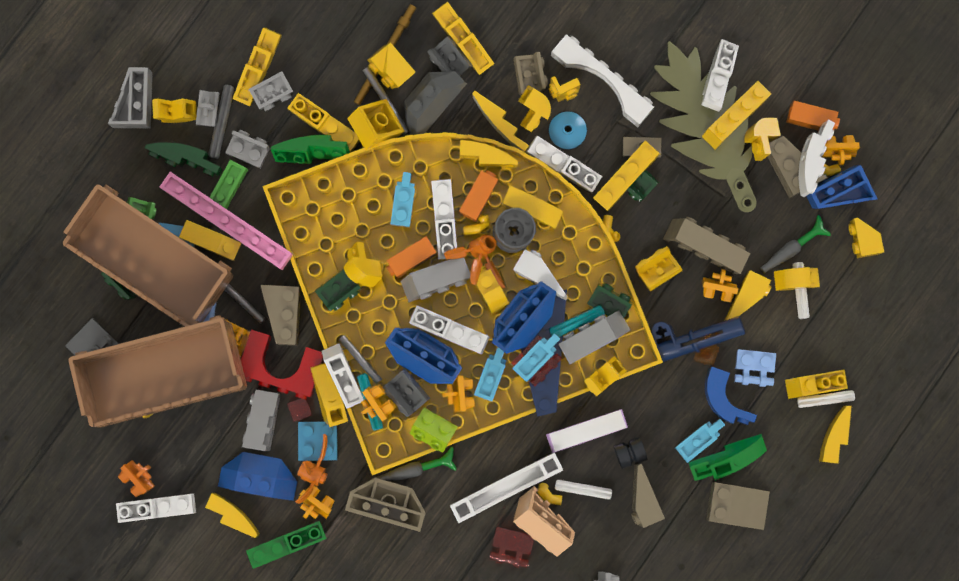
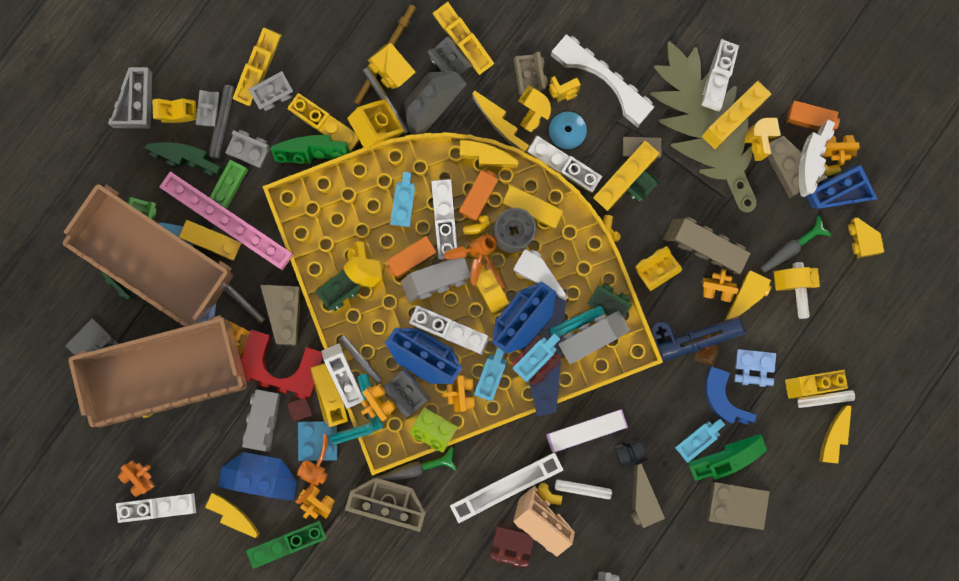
(352, 433): none -> teal axle
(605, 376): yellow brick -> none

